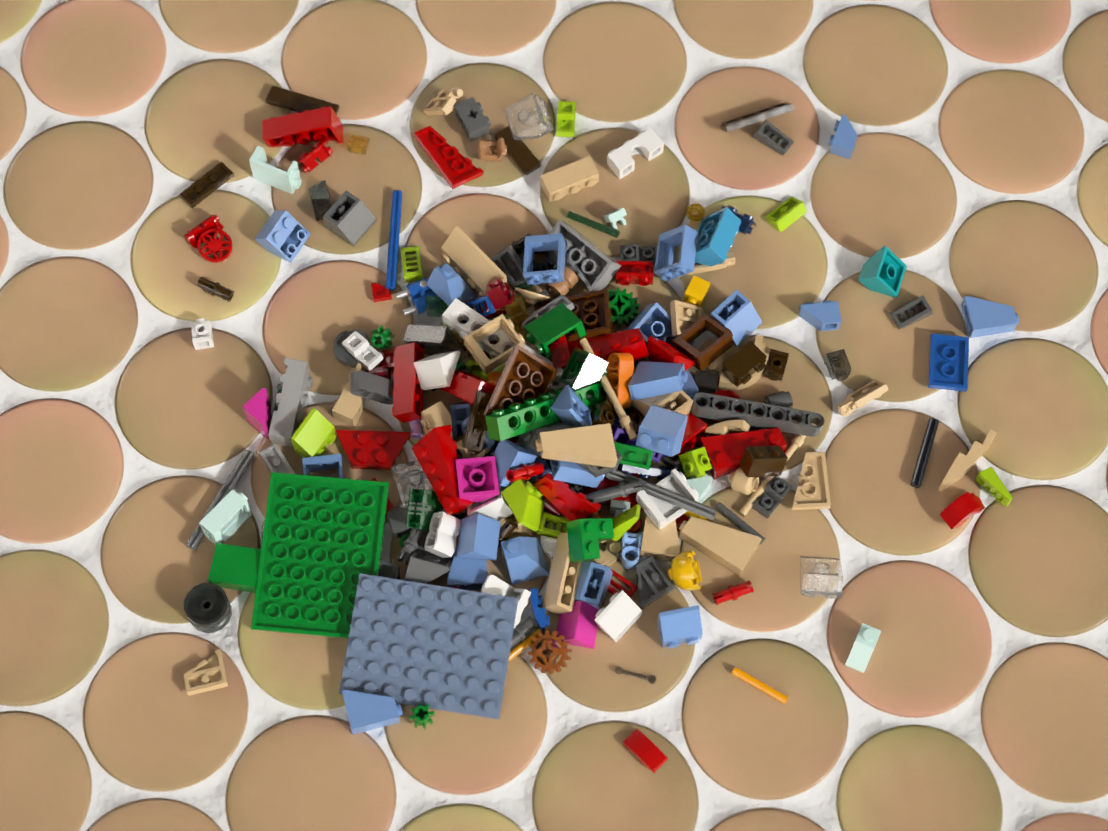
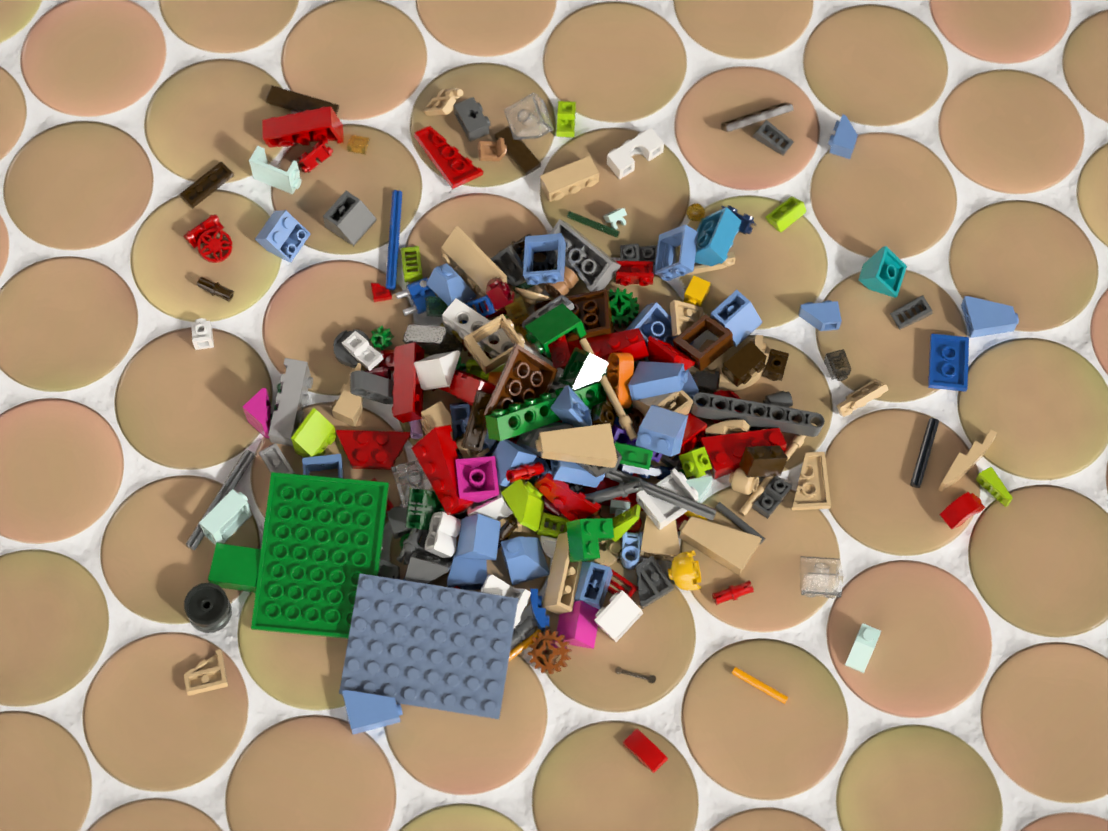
(320, 199): clear smoke slope -> none
(416, 717): green gear -> none
(680, 627): medium blue slope -> none

